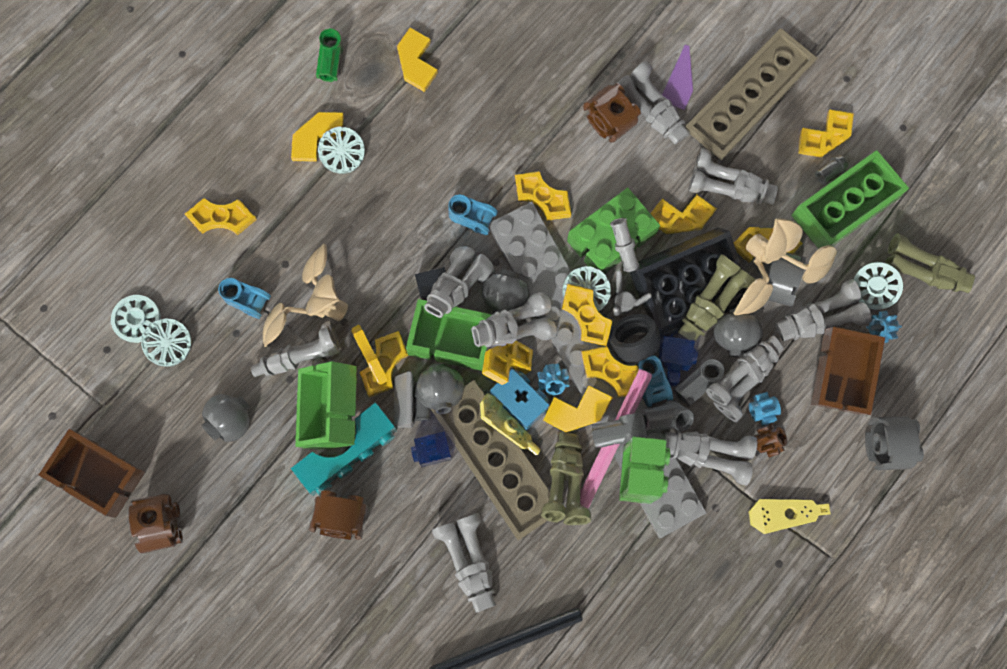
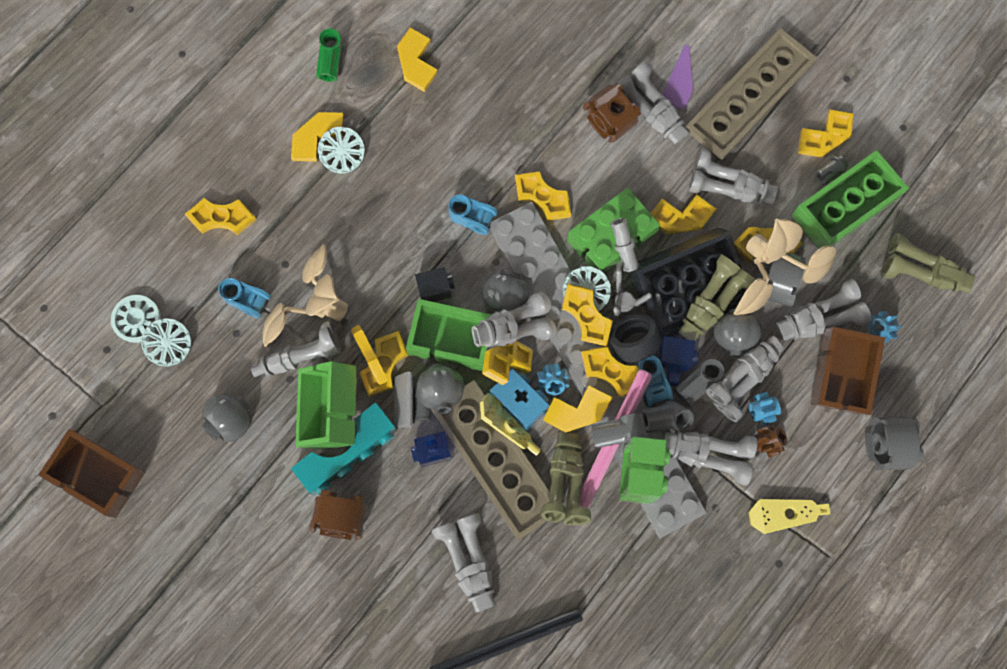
(155, 523): reddish brown brick -> none
(450, 290): light grey piece -> none
(878, 285): light aqua wheel -> none

